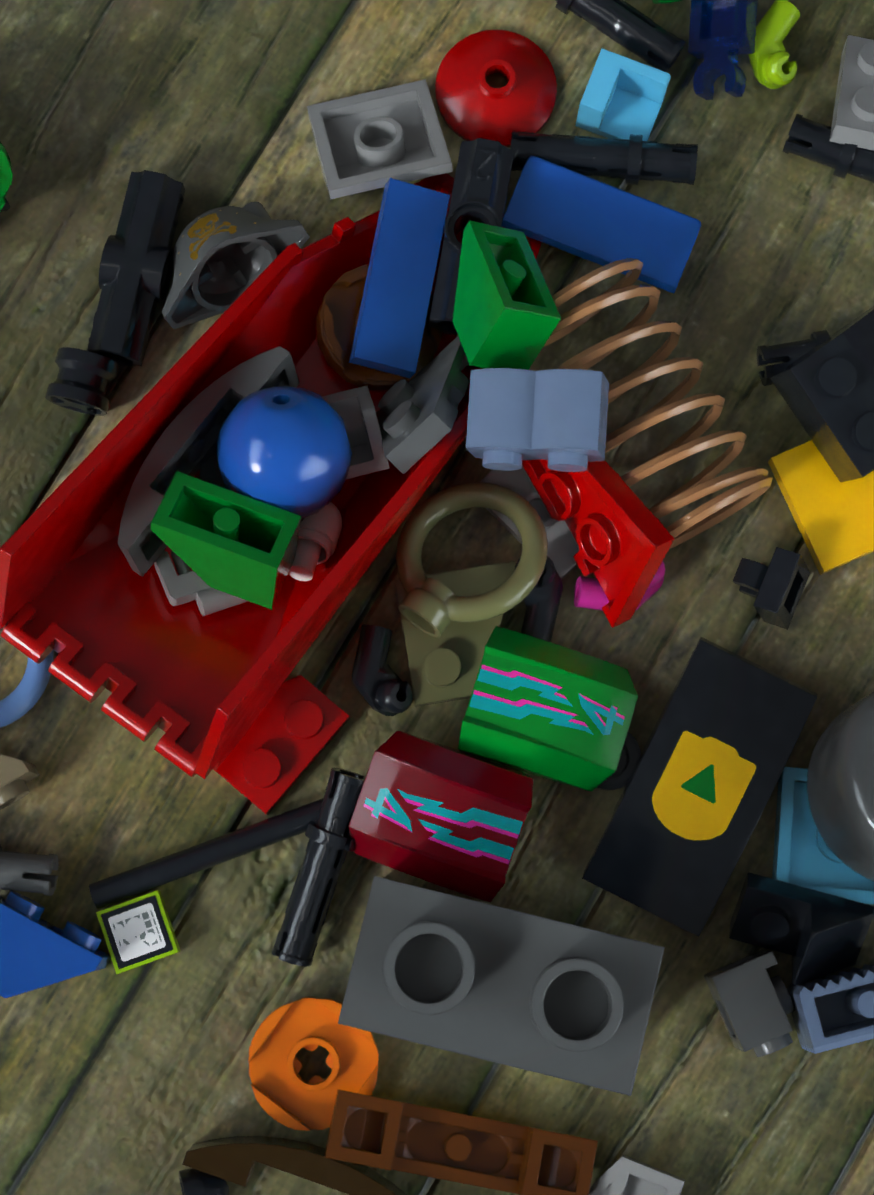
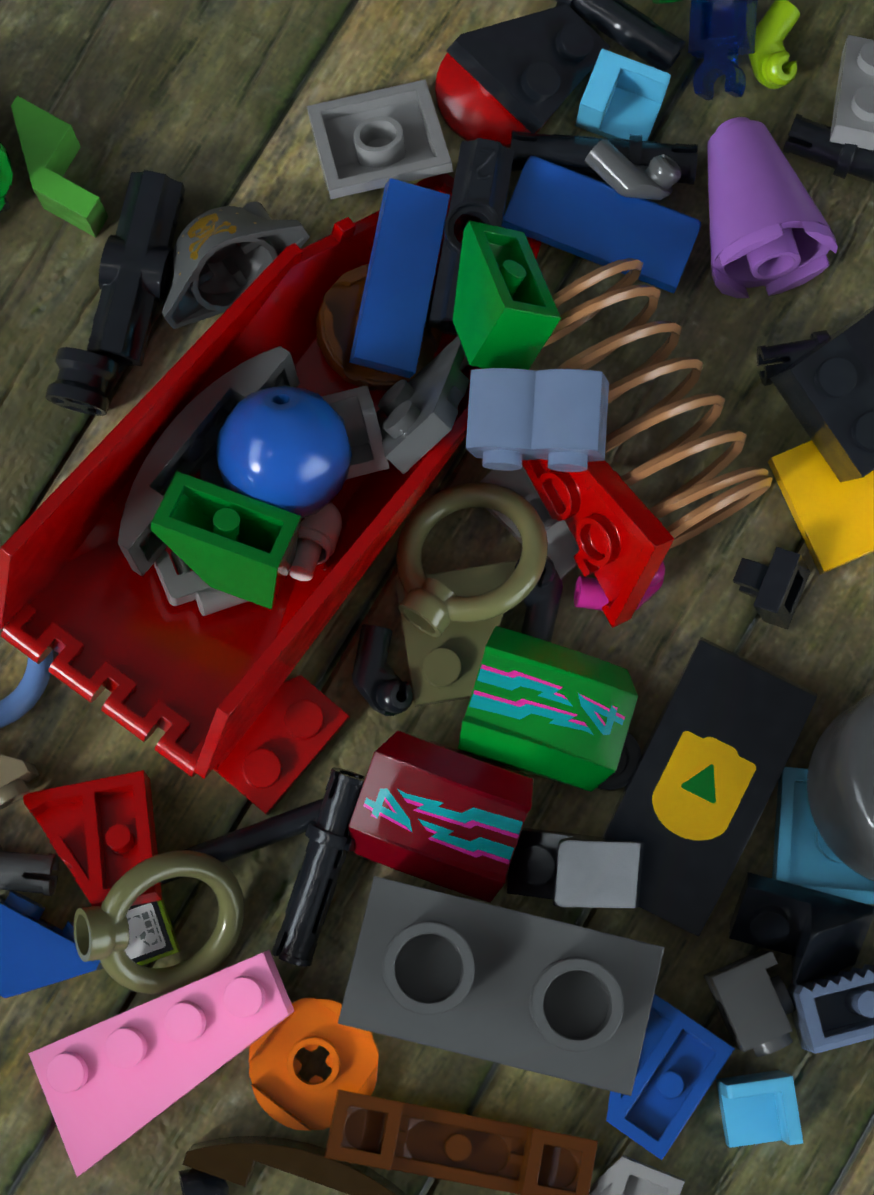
(48, 151): none -> bright green slope
(100, 830): none -> red wing
(104, 929): none -> olive piece
(141, 1062): none -> bright pink wing
(531, 60): none -> black wing
(576, 869): none -> slope
(630, 179): none -> dark grey arm
(671, 1079): none -> blue wing
(759, 1109): none -> medium azure panel
(760, 214): none -> medium lavender cone

